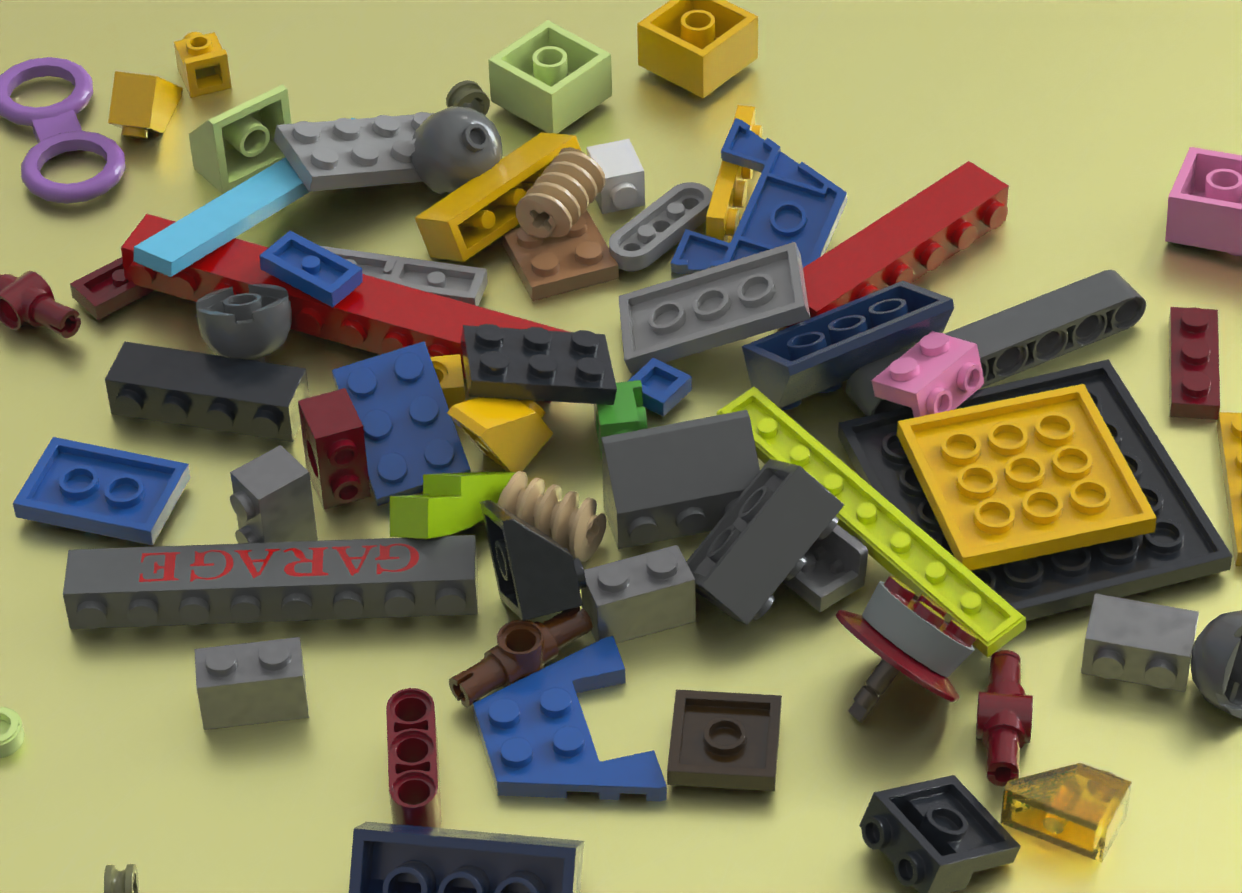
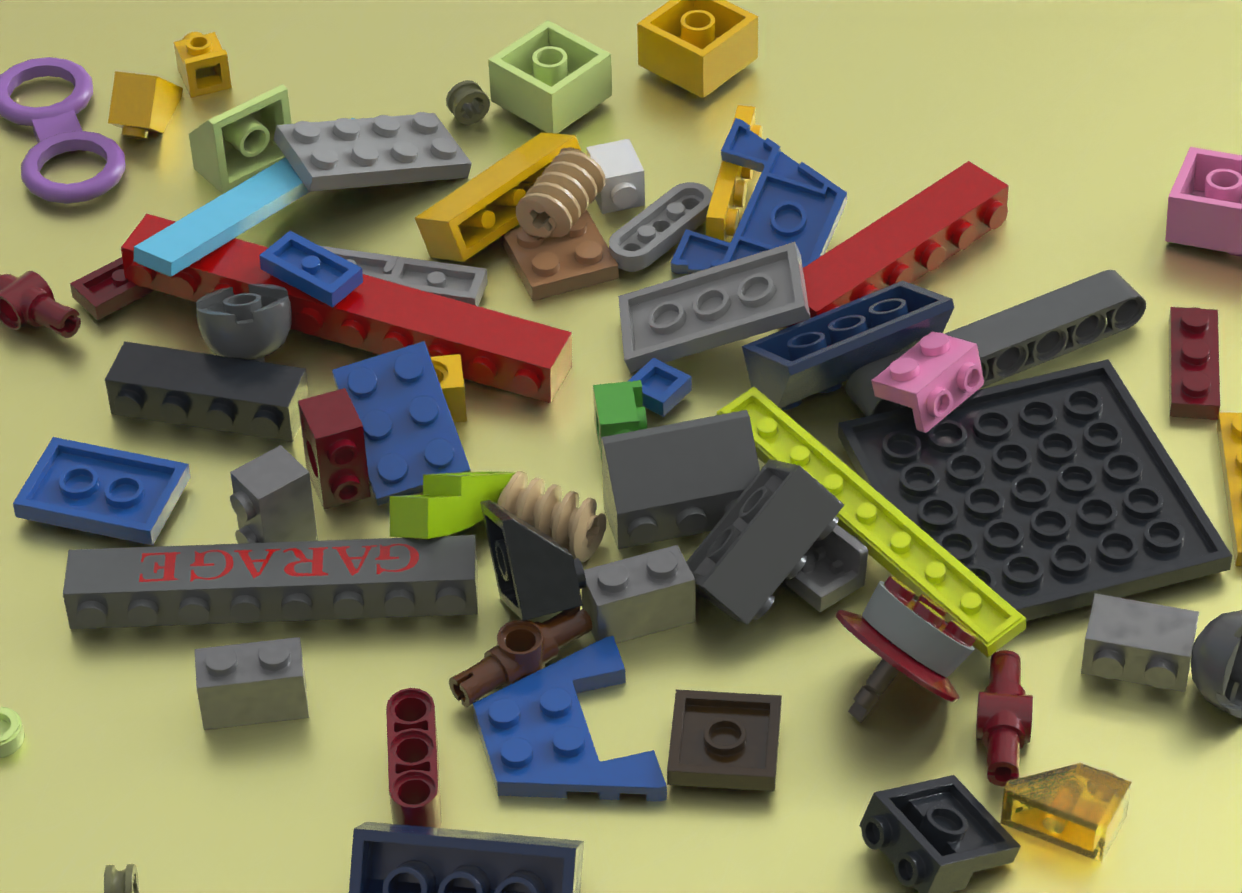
(455, 148): dark grey cylinder -> none
(503, 429): yellow slope -> none
(537, 365): black plate -> none
(1025, 477): yellow plate -> none

